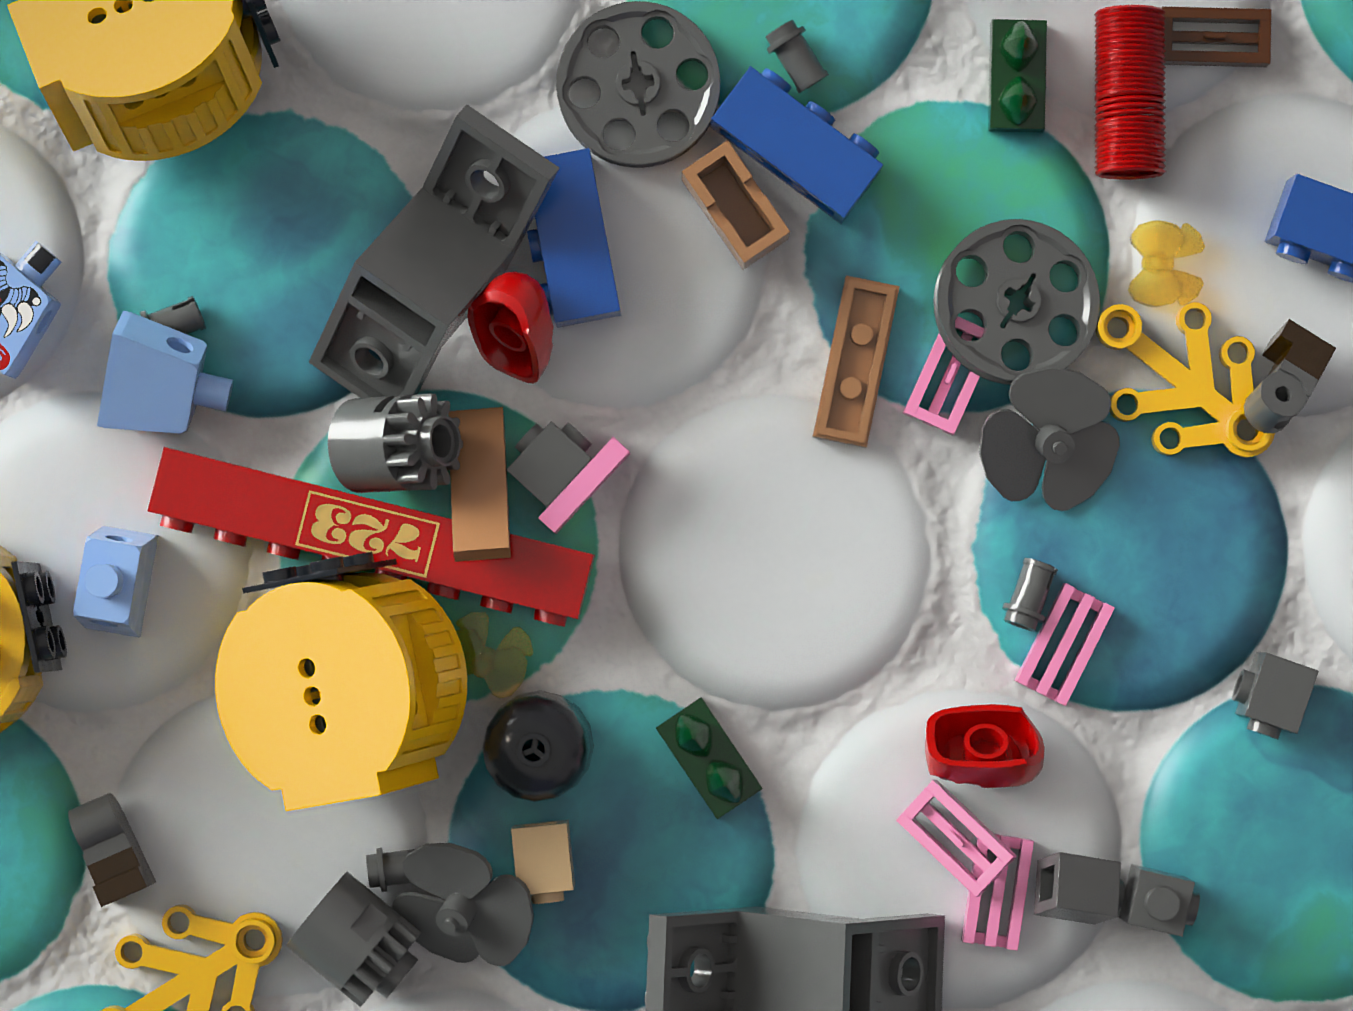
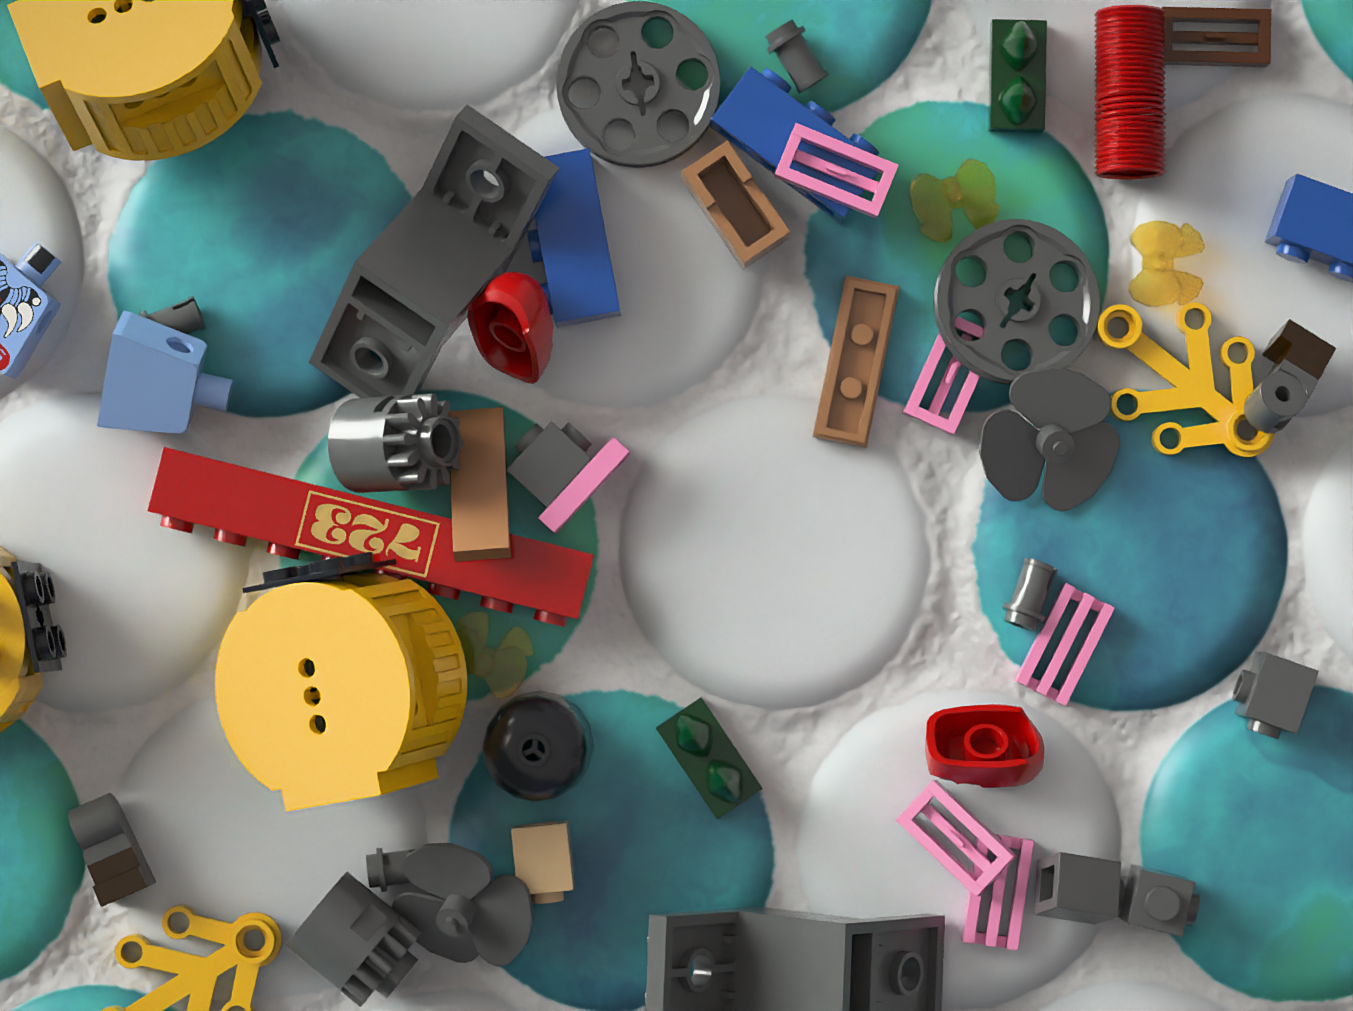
(115, 580): light blue torso -> none
(844, 150): none -> bright pink tile
(970, 187): none -> clear yellow piece

